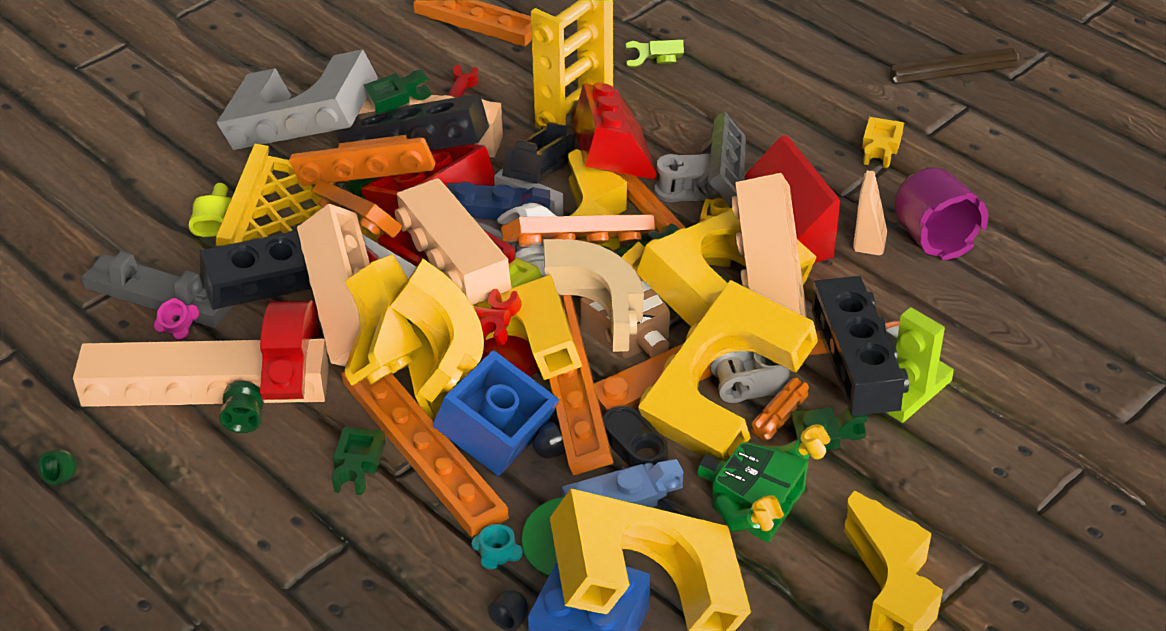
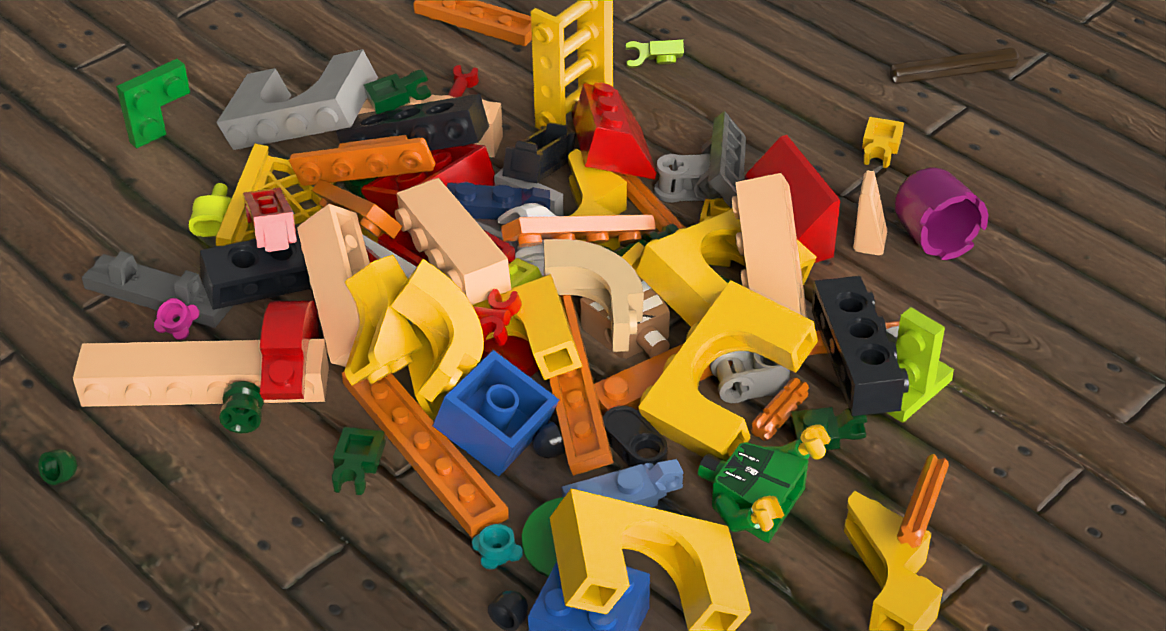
(144, 96): none -> green plate
(270, 218): none -> container
(922, 501): none -> orange axle

